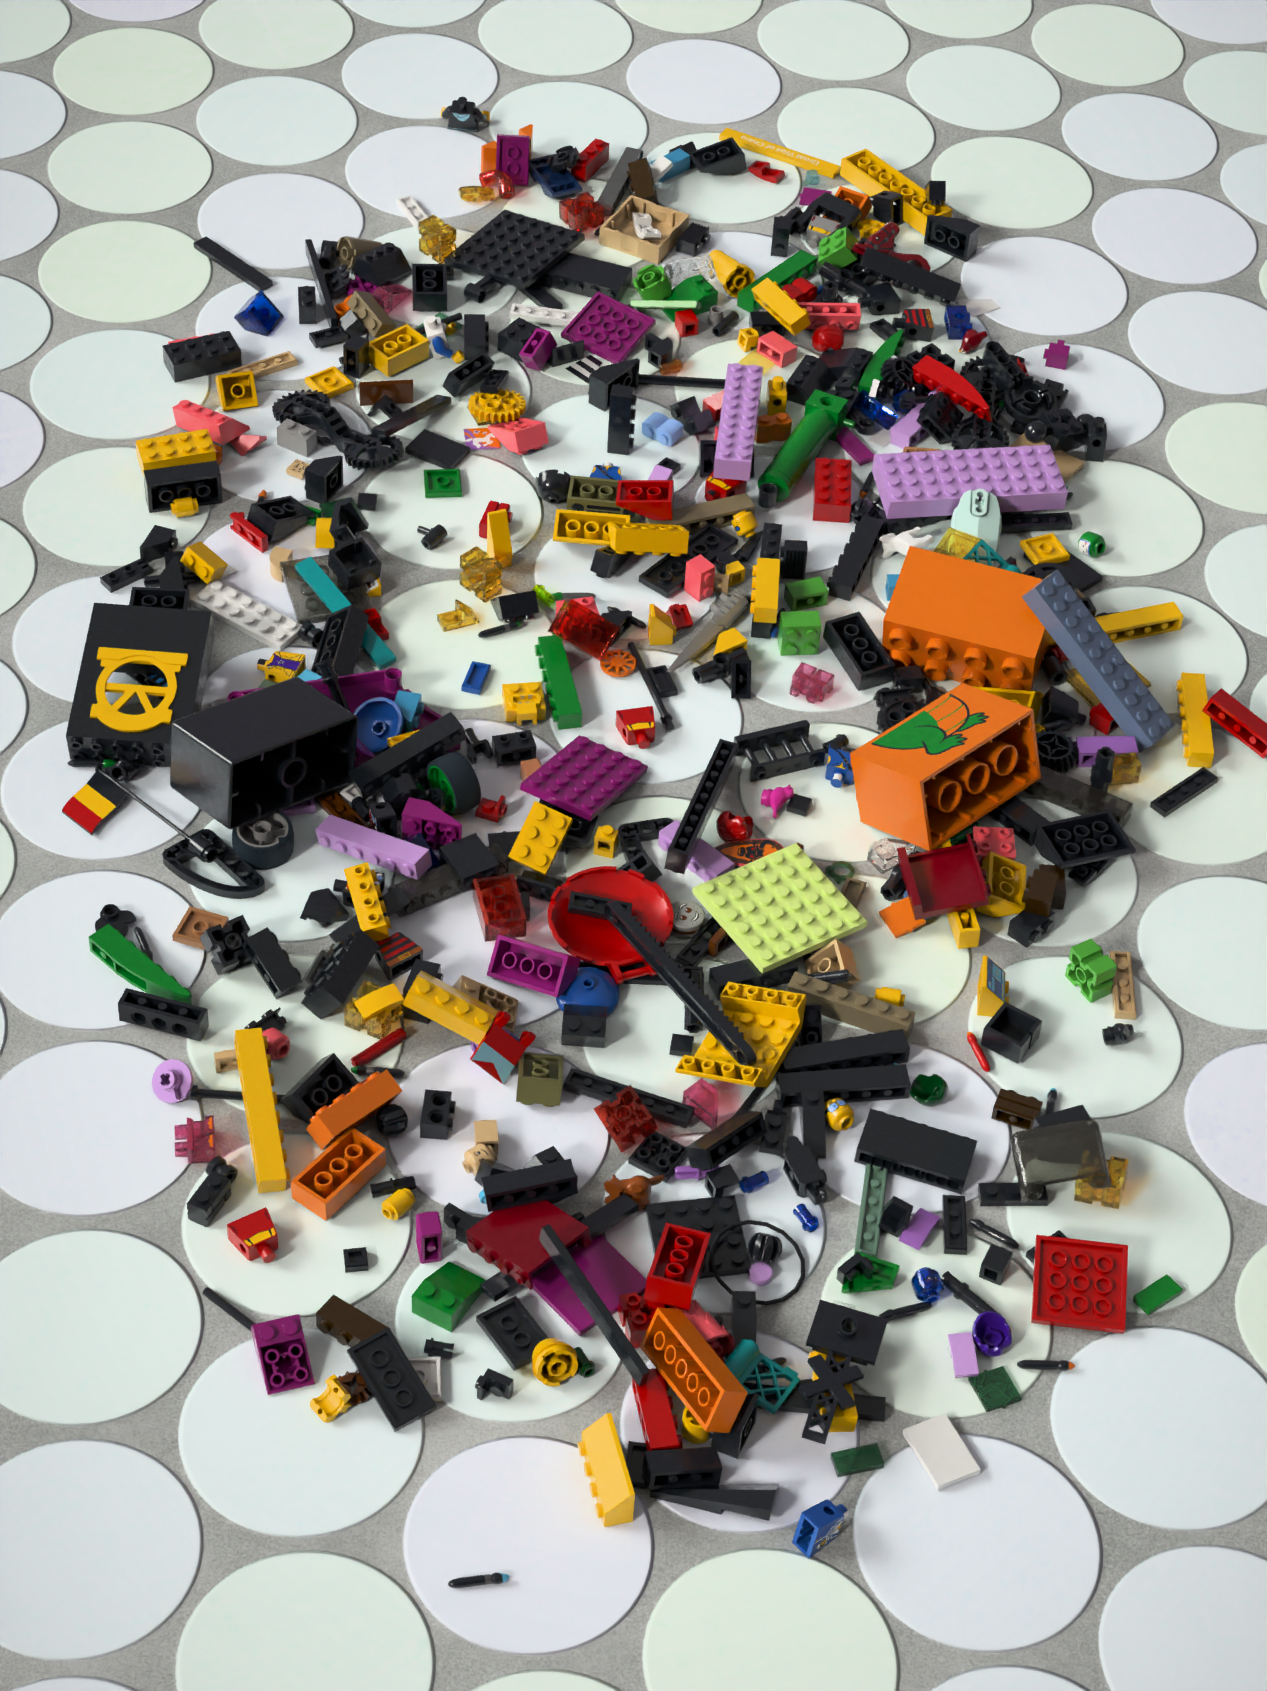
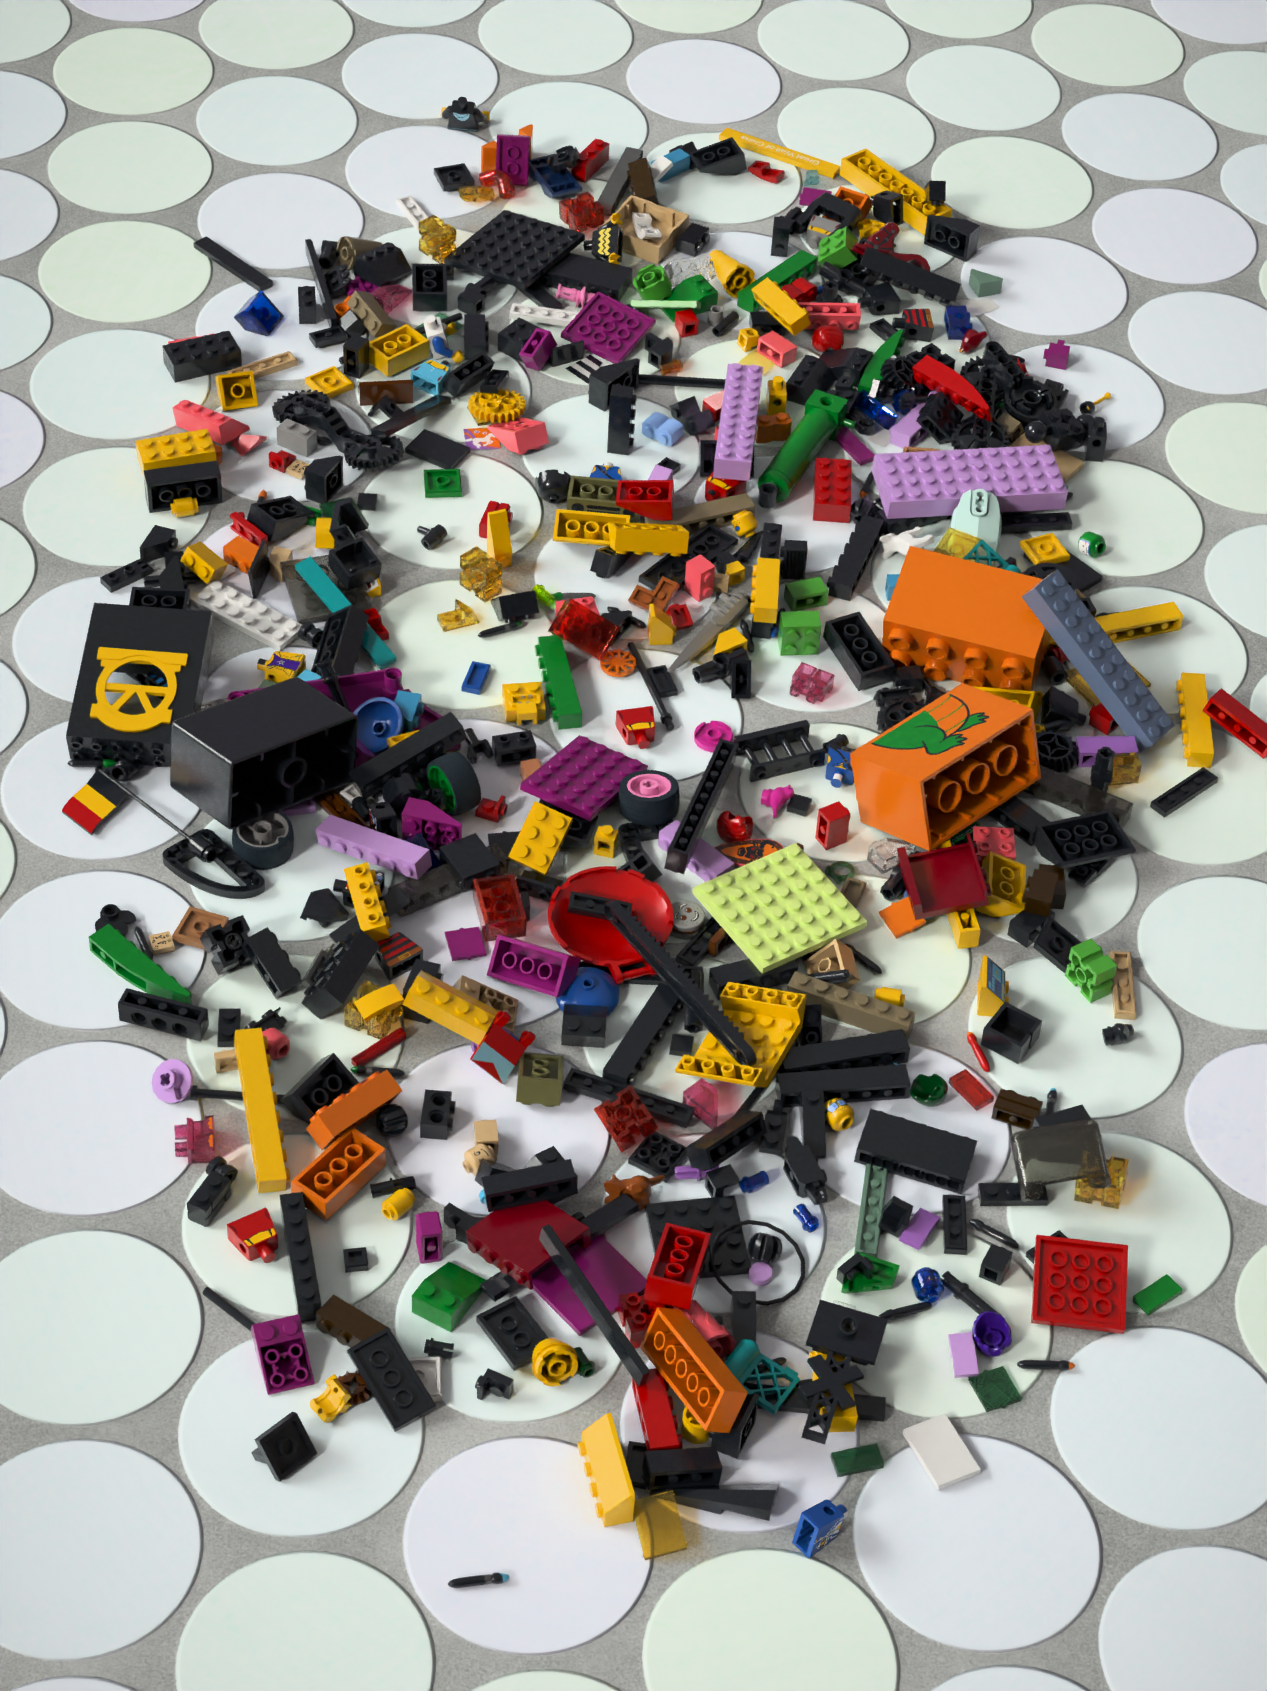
(161, 943): none -> tan tile
(228, 1022): none -> black plate
(240, 553): none -> orange piece
(259, 569): none -> black piece
(281, 460): none -> red bracket
(284, 1446): none -> black bracket
(300, 1256): none -> black brick
(431, 376): none -> medium azure torso
(453, 177): none -> black plate
(465, 943): none -> magenta piece
(471, 302): none -> black brick
(574, 295): none -> bright pink piece
(607, 241): none -> black torso
(643, 1036): none -> black brick
(649, 797): none -> black wheel
(659, 1525): none -> clear yellow piece
(660, 596): none -> dark orange plate
(708, 735): none -> dark pink tile
(746, 633): none -> black piece
(832, 825): none -> red brick
(865, 961): none -> black piece
(971, 1089): none -> clear red tile
(984, 283): none -> sand green slope
(1013, 426): none -> dark tan brick
(1055, 943): none -> black tile
(1088, 407): none -> black hinge

